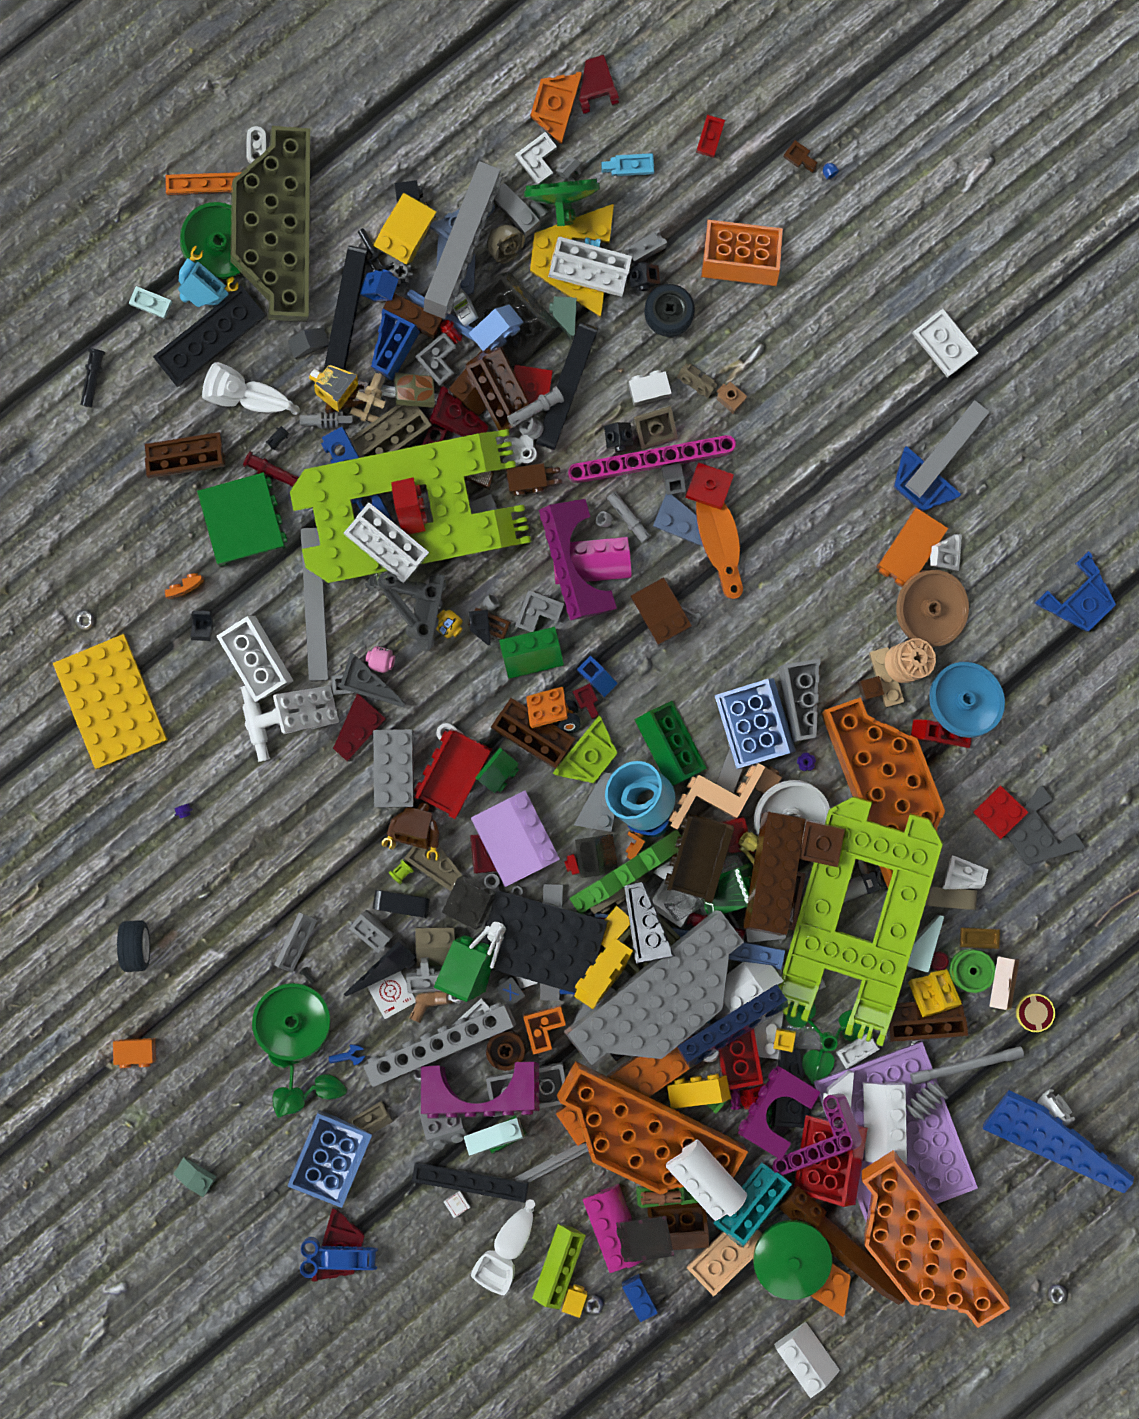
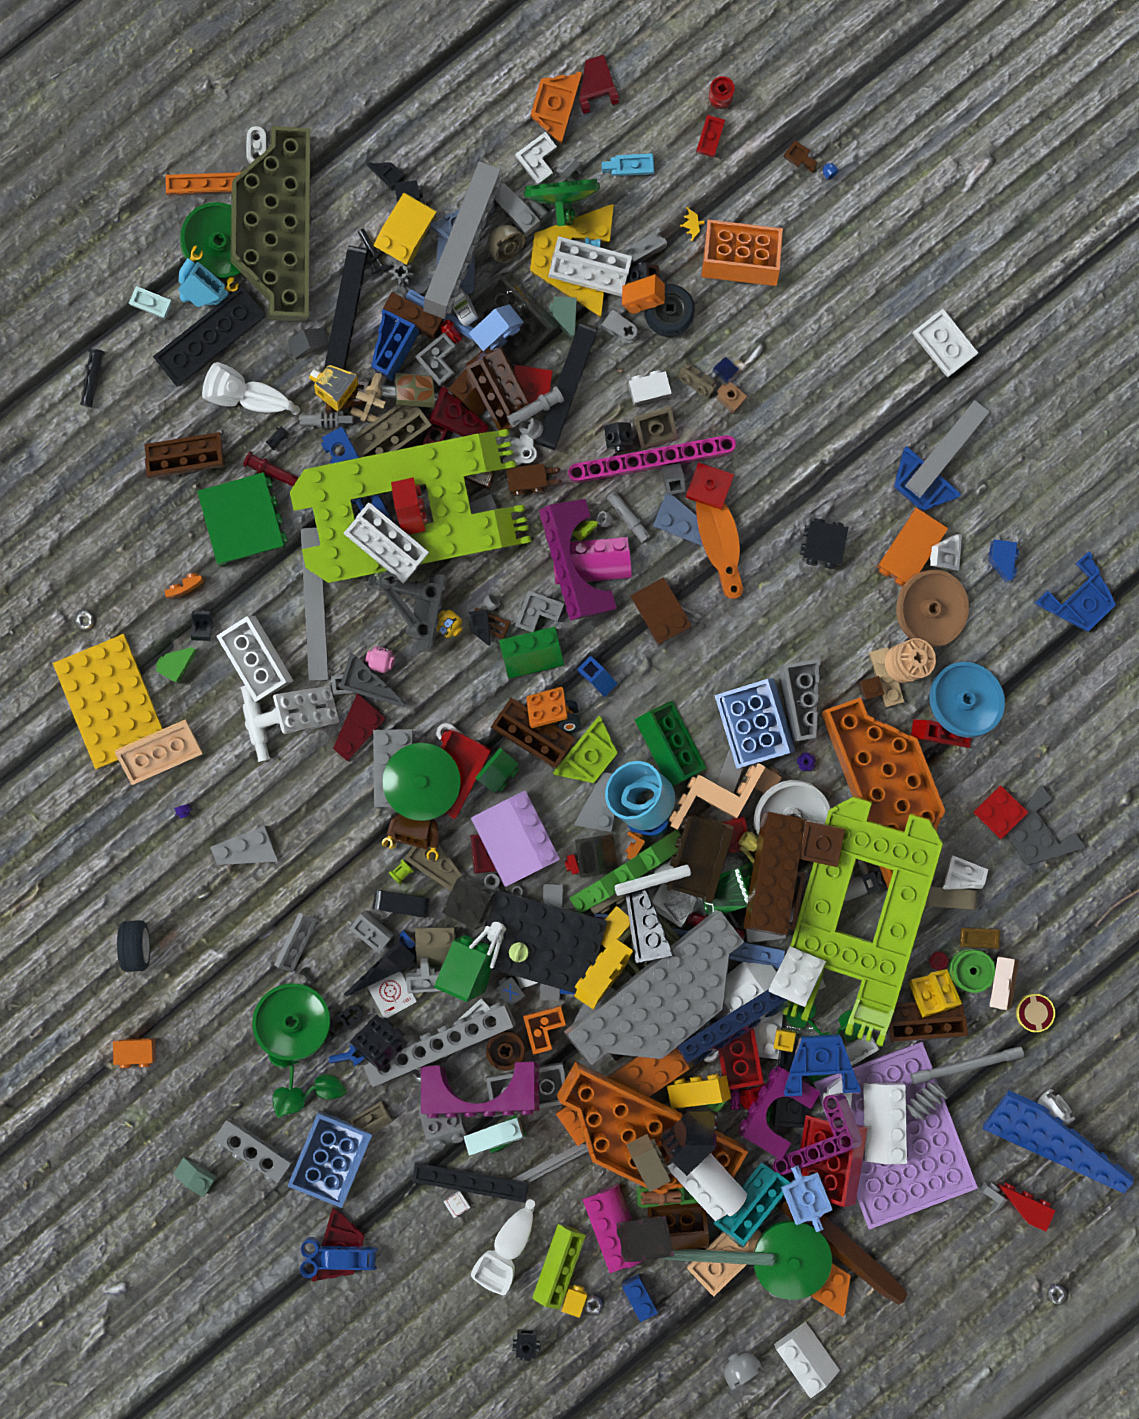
(158, 752): none -> light nougat plate
(176, 663): none -> bright green slope
(246, 848): none -> light grey wing
(264, 1150): none -> light grey brick
(353, 1020): none -> black beam
(379, 285): blue brick -> none
(379, 1042): none -> black brick
(387, 173): none -> black tile
(409, 942): none -> blue tile
(421, 781): none -> green dish
(428, 1000): medium nougat arm -> none
(519, 952): none -> yellowish green tile
(526, 1337): none -> black brick
(584, 529): none -> lime slope
(586, 697): dark red plate -> none
(617, 325): none -> light grey piece
(643, 294): none -> orange brick
(649, 1162): none -> dark tan brick
(652, 880): none -> white axle
(691, 1139): none -> black wedge
(692, 223): none -> yellow piece
(721, 92): none -> red wheel
(723, 1257): none -> sand green axle
(725, 369): none -> clear blue slope
(741, 1368): none -> light grey cylinder
(797, 976): none -> white plate
(806, 1198): none -> light blue plate
(819, 1057): none -> blue wing
(824, 543): none -> black brick
(923, 1248): orange brick -> none
(925, 945): light aqua slope -> none
(994, 1192): none -> light grey plate
(1002, 558): none -> blue slope
(1032, 1211): none -> red slope

